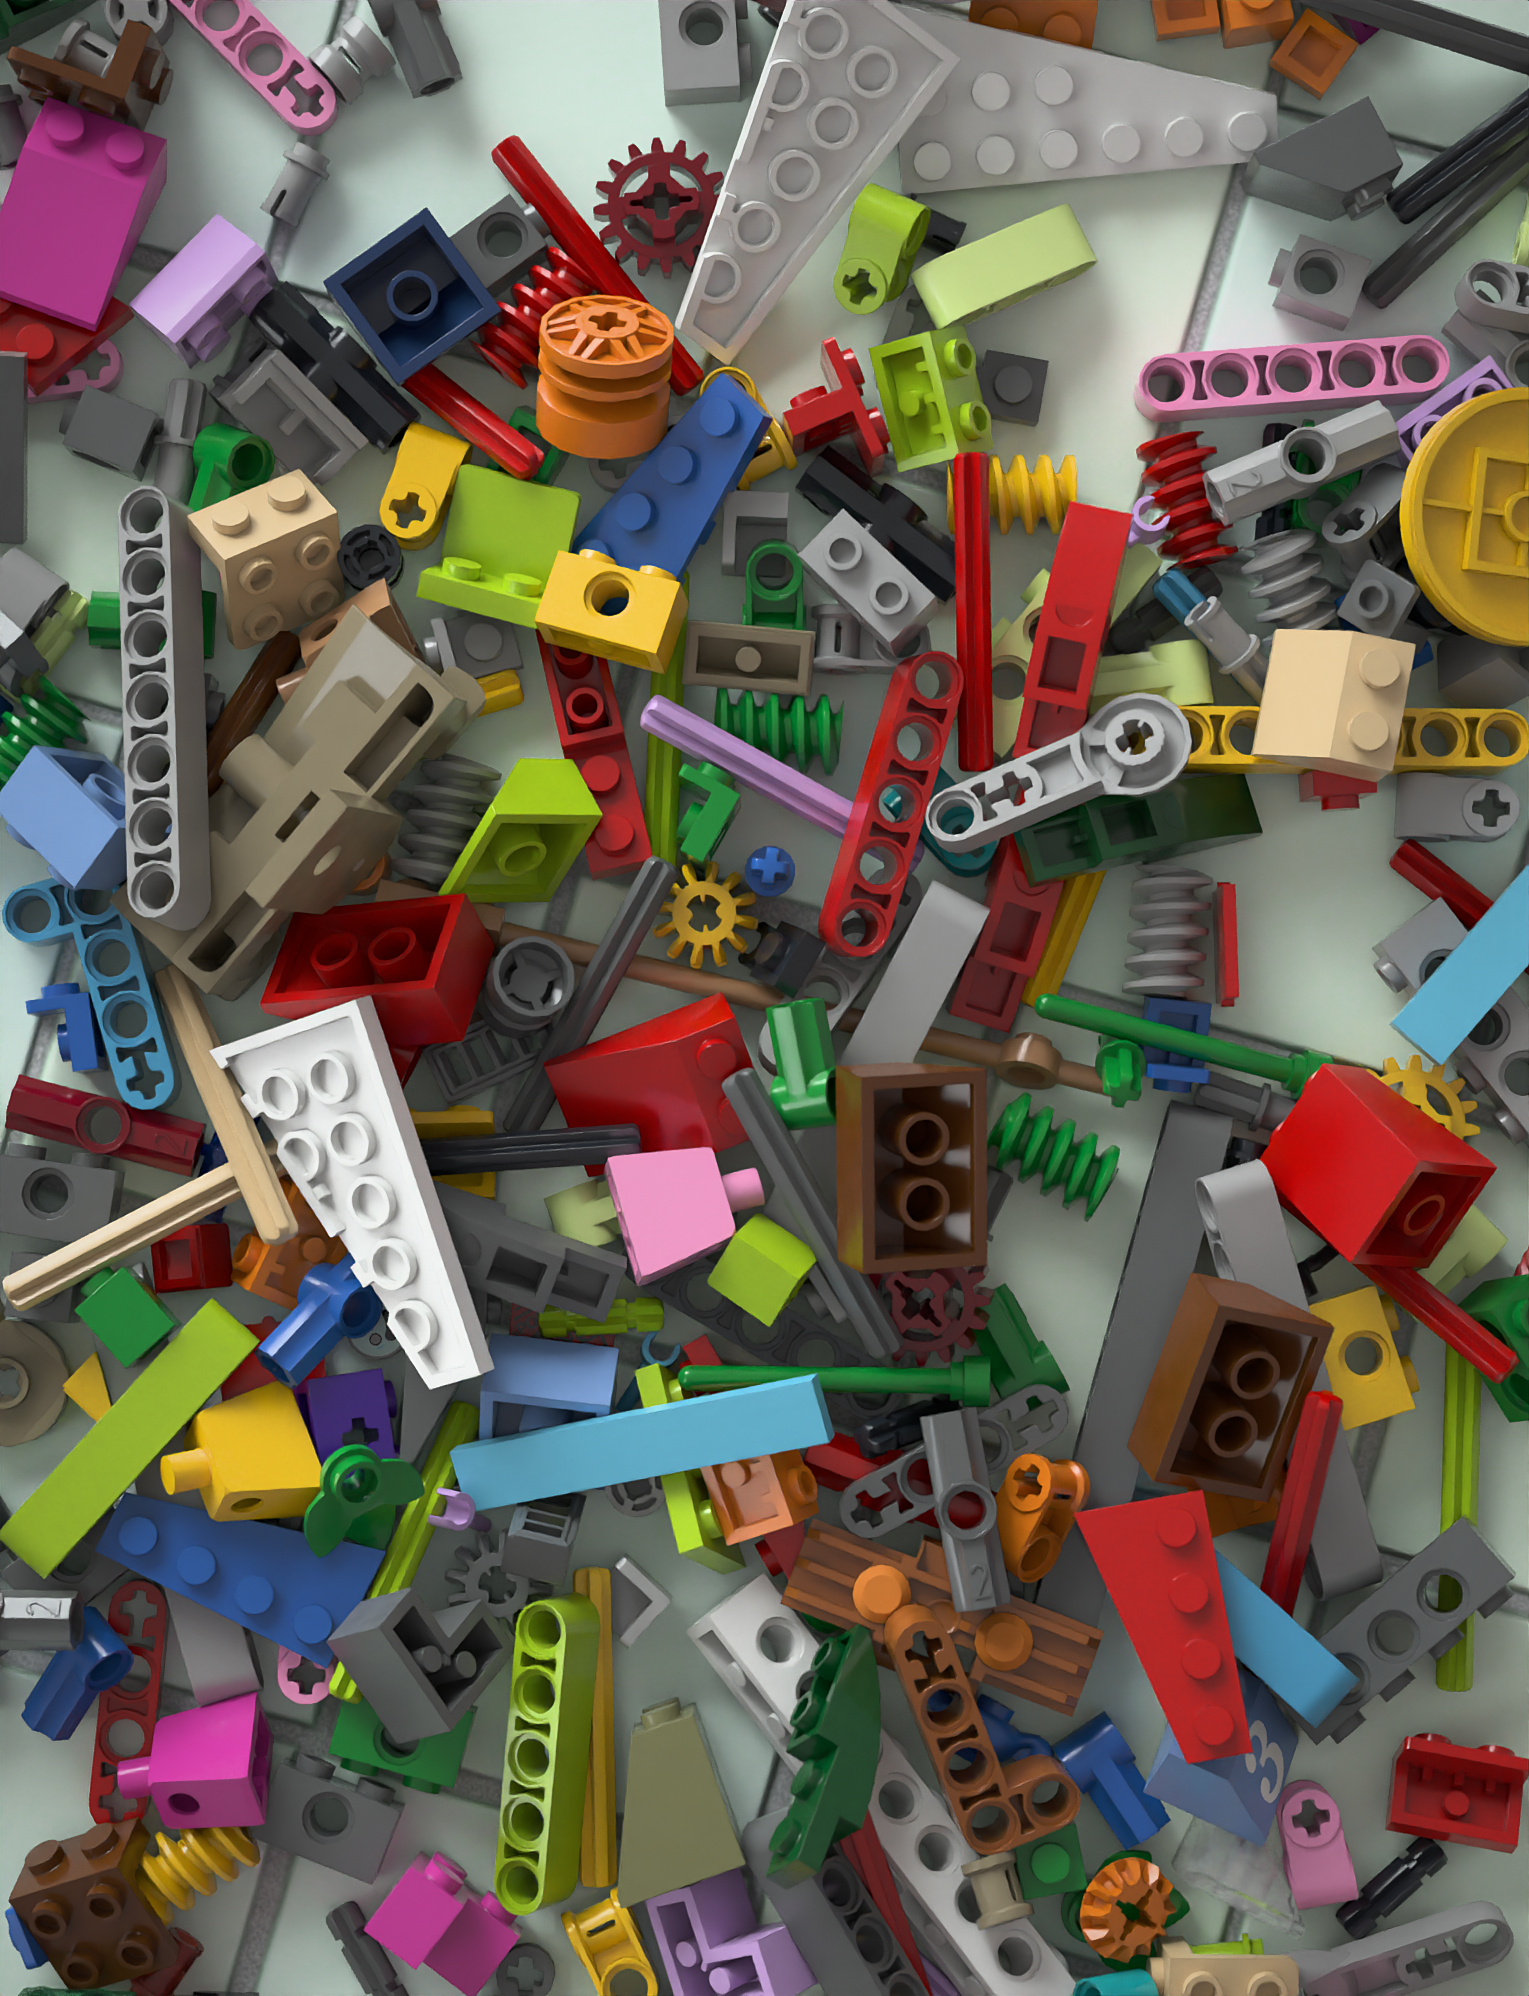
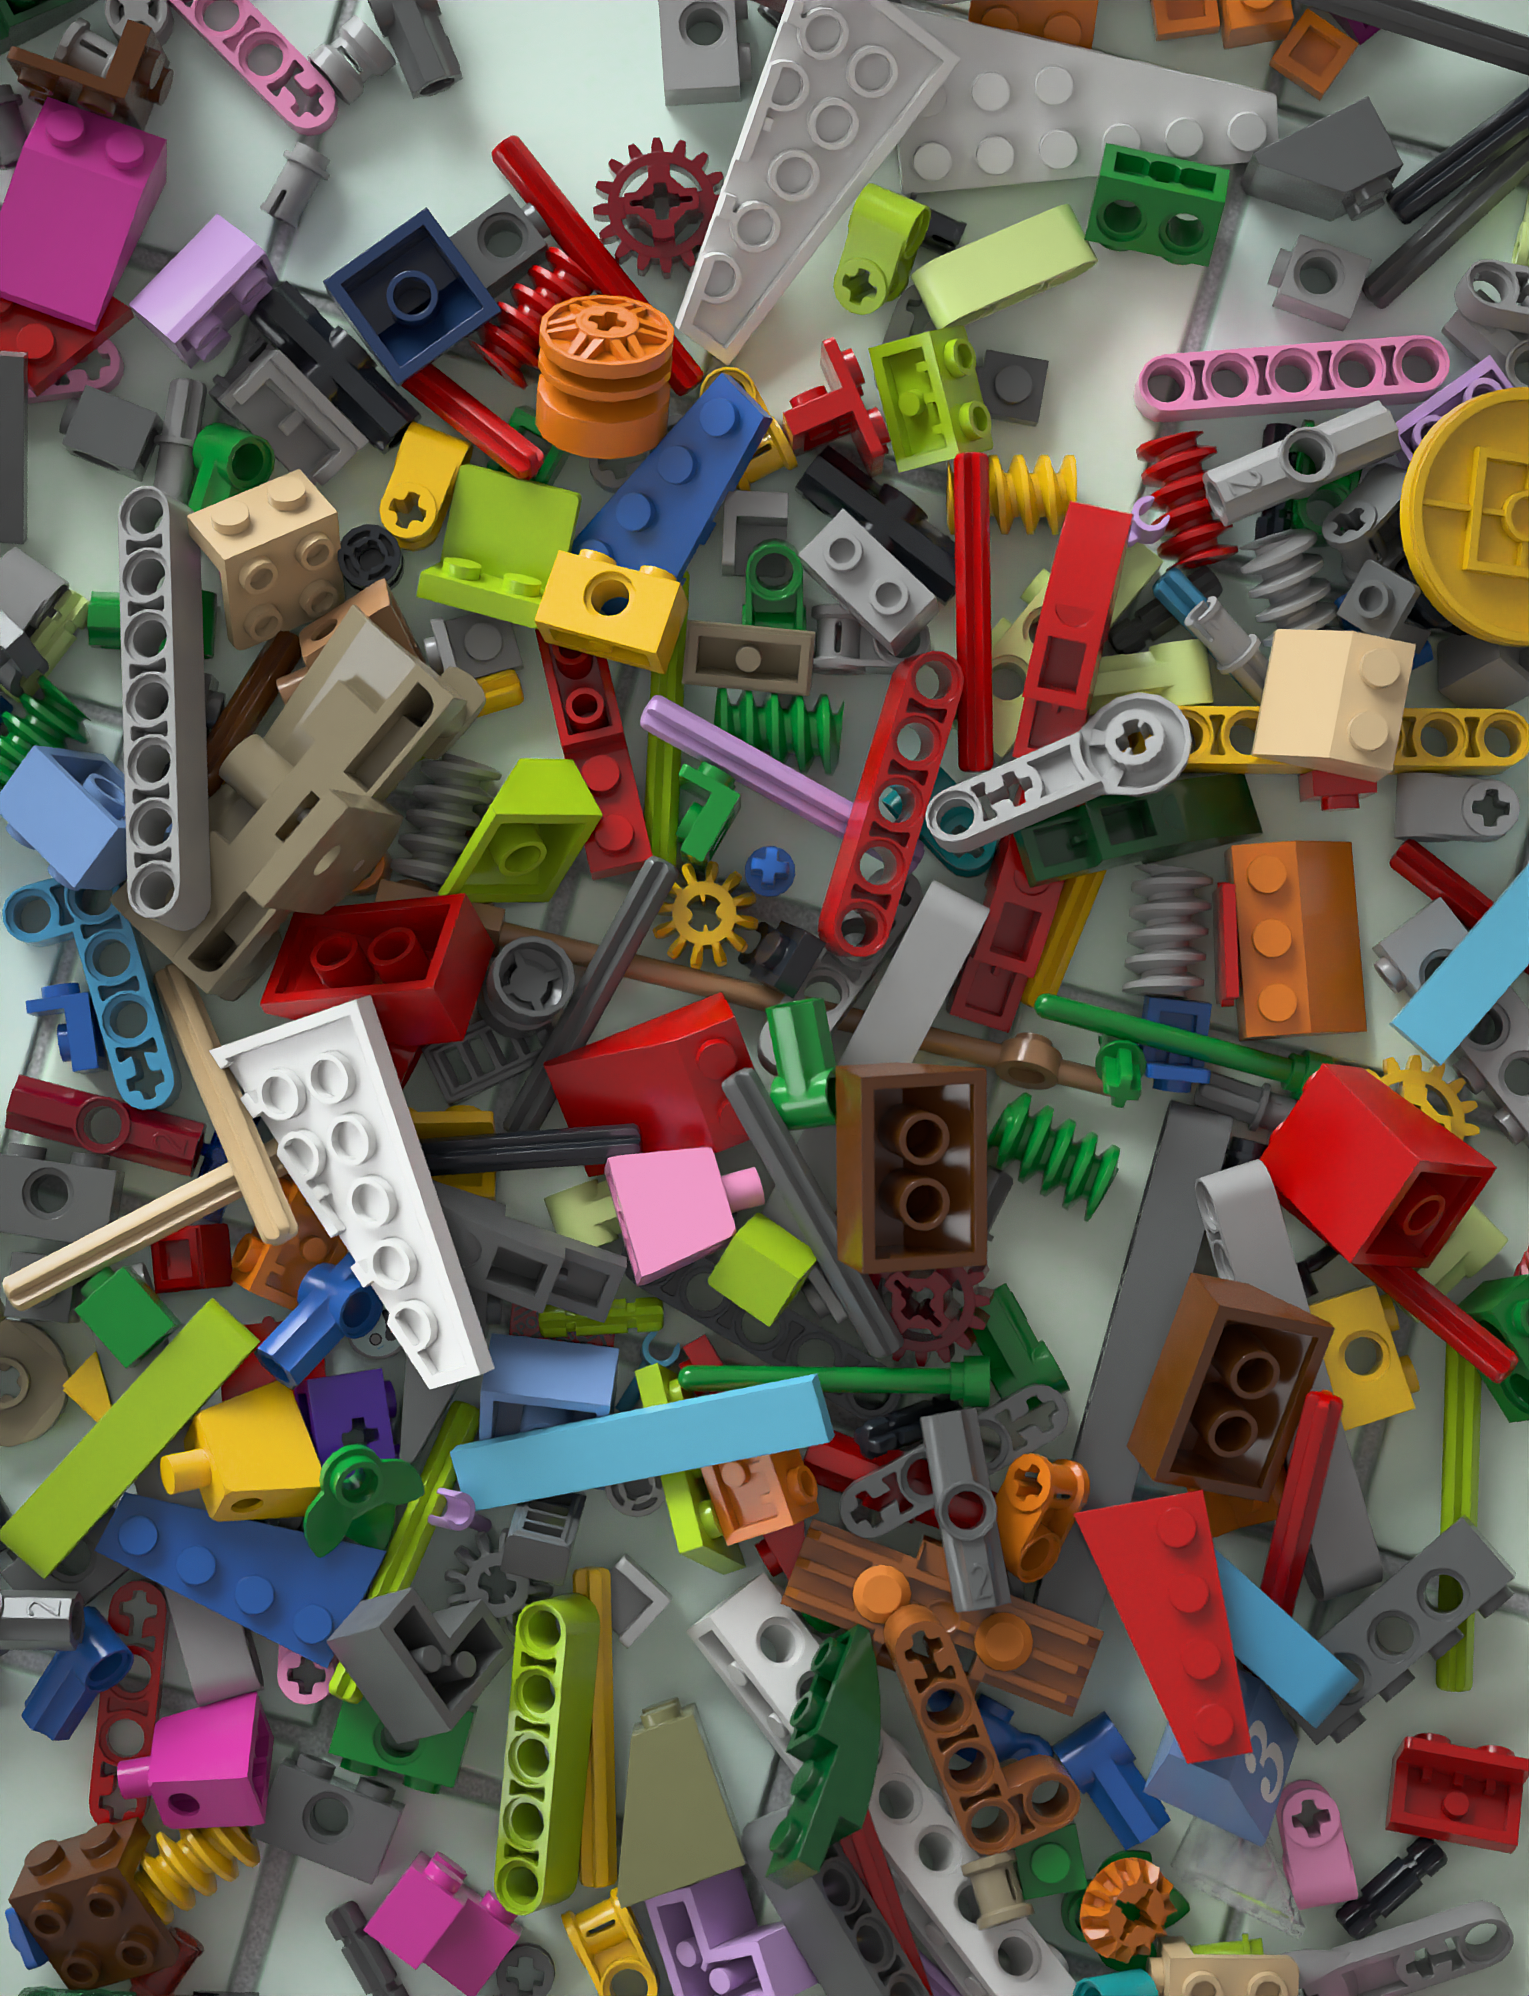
(1160, 190): none -> green brick
(1296, 939): none -> orange slope

